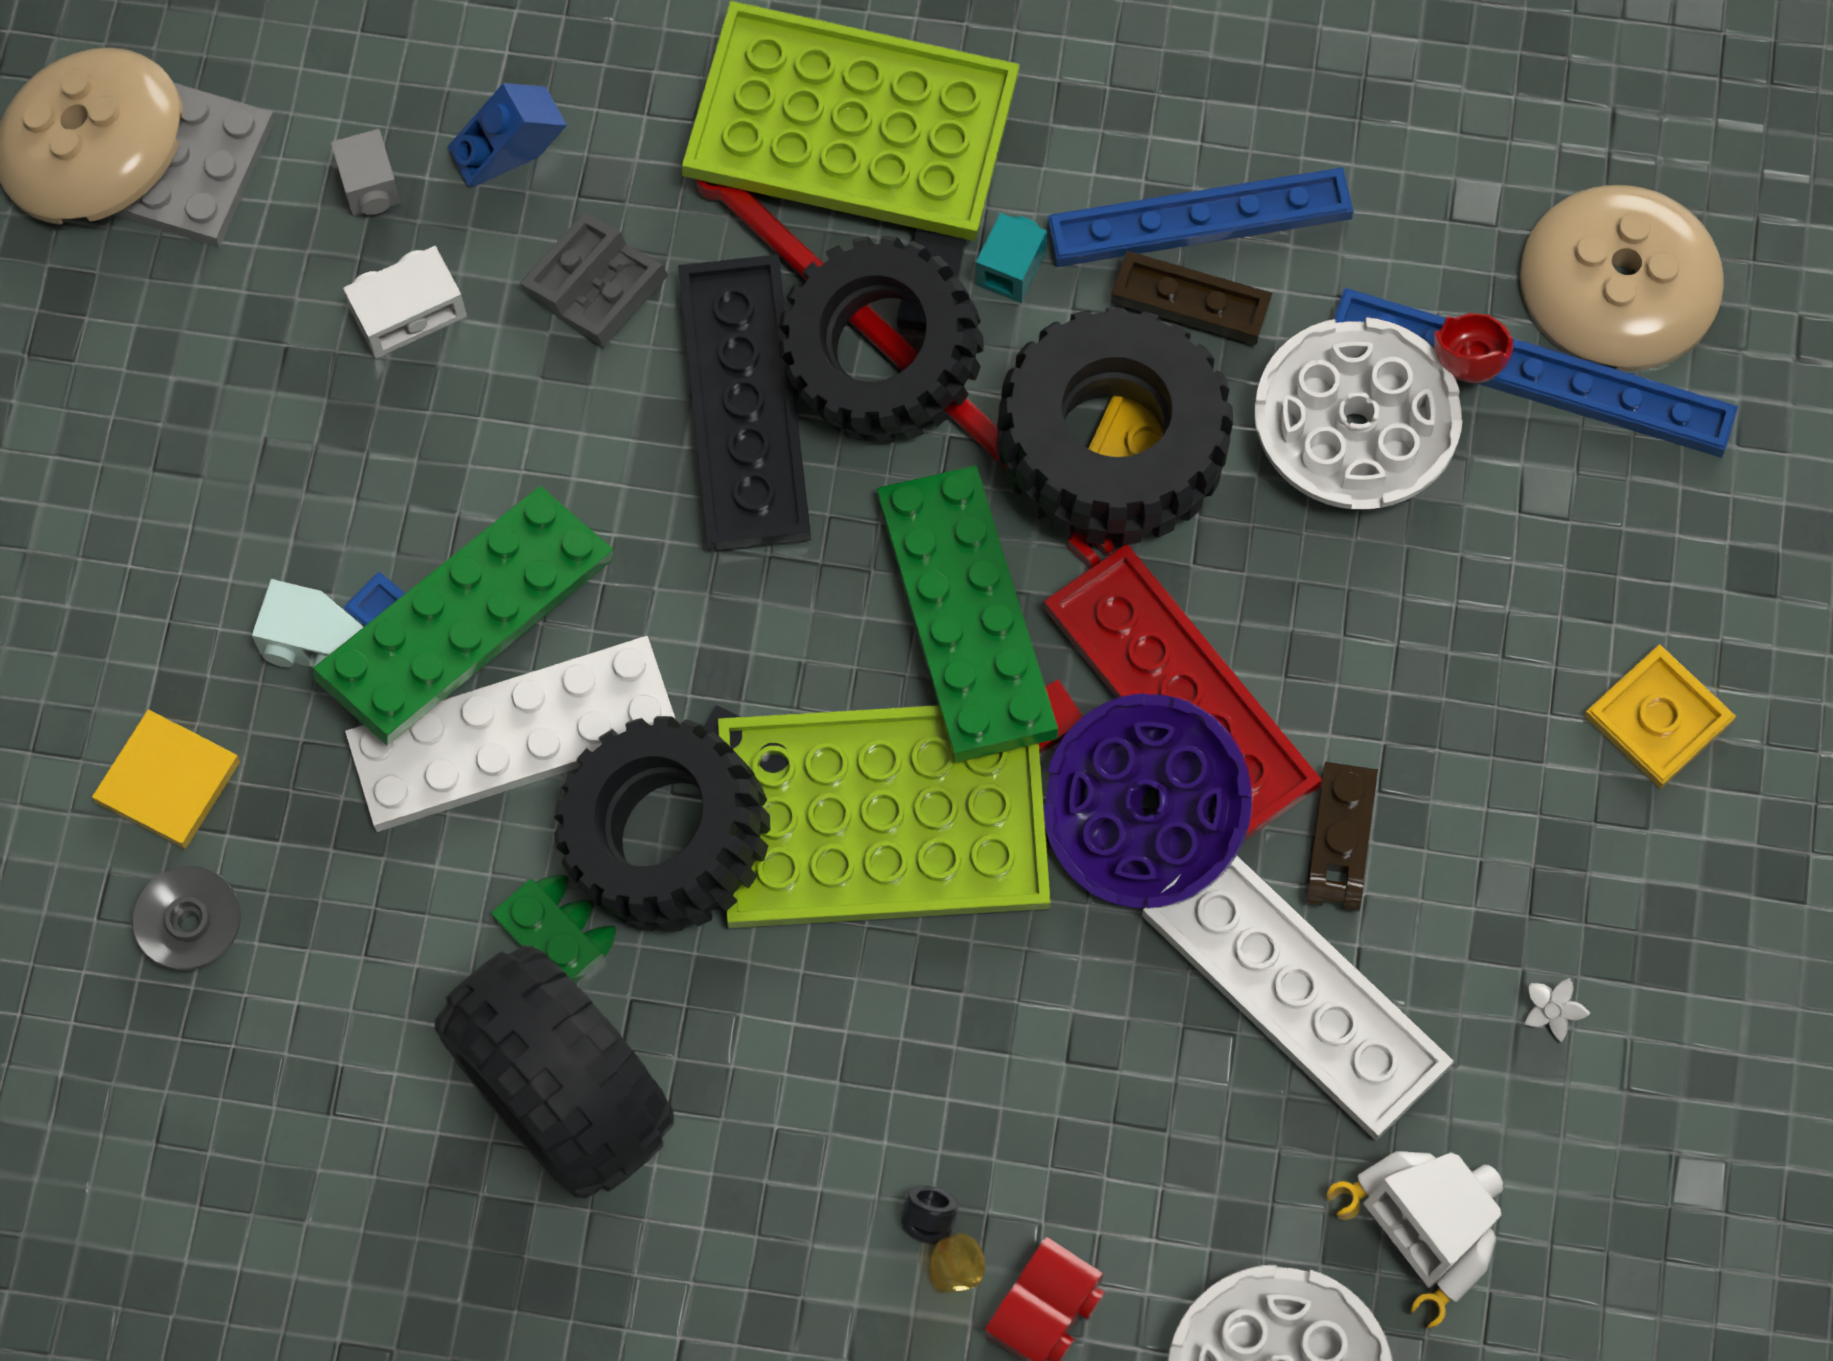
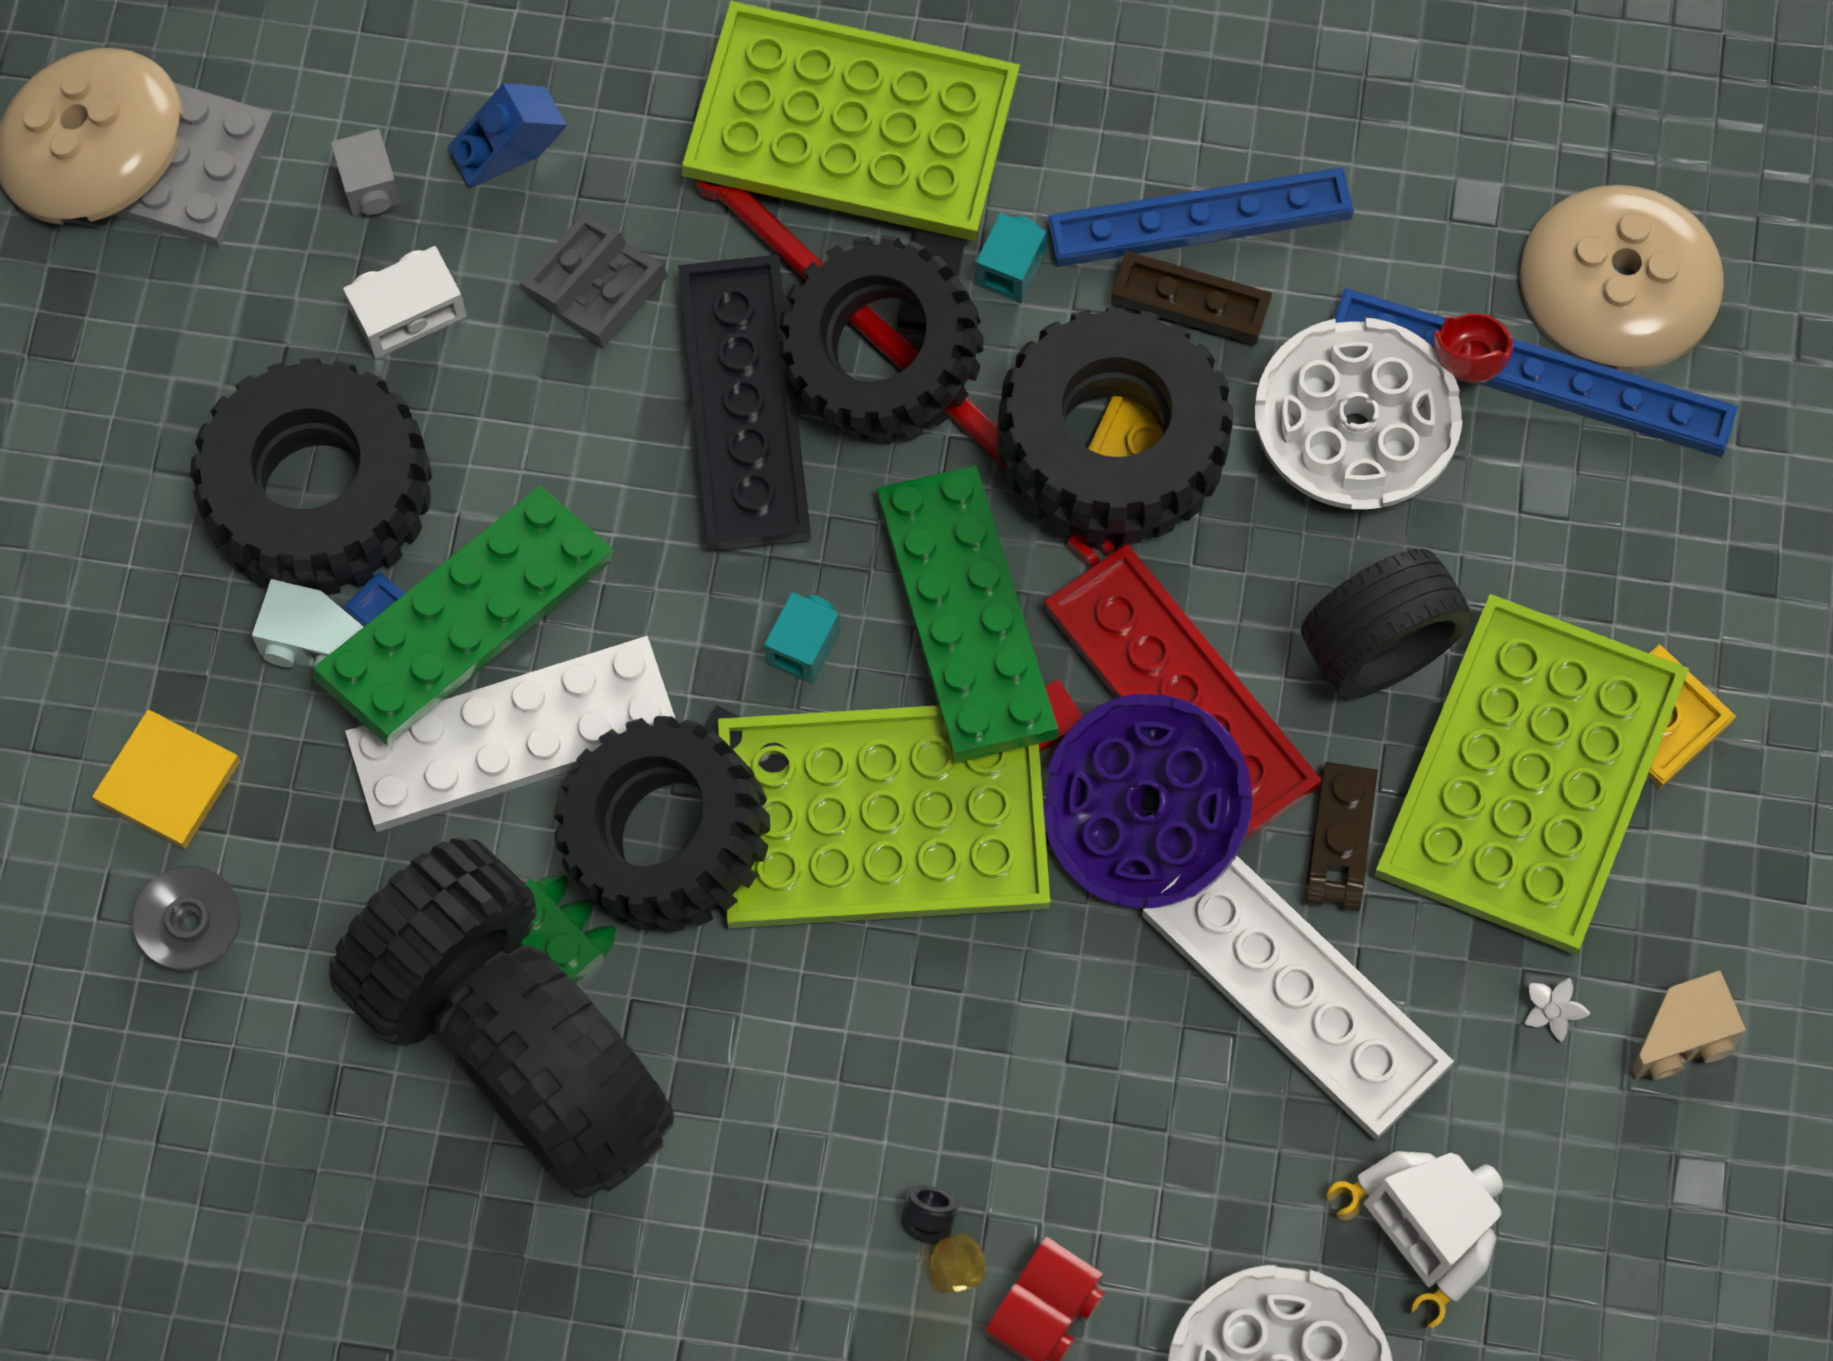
(298, 410): none -> black tyre
(428, 936): none -> black tyre
(803, 636): none -> teal brick
(1386, 623): none -> black tyre
(1532, 774): none -> lime plate
(1690, 1024): none -> tan slope

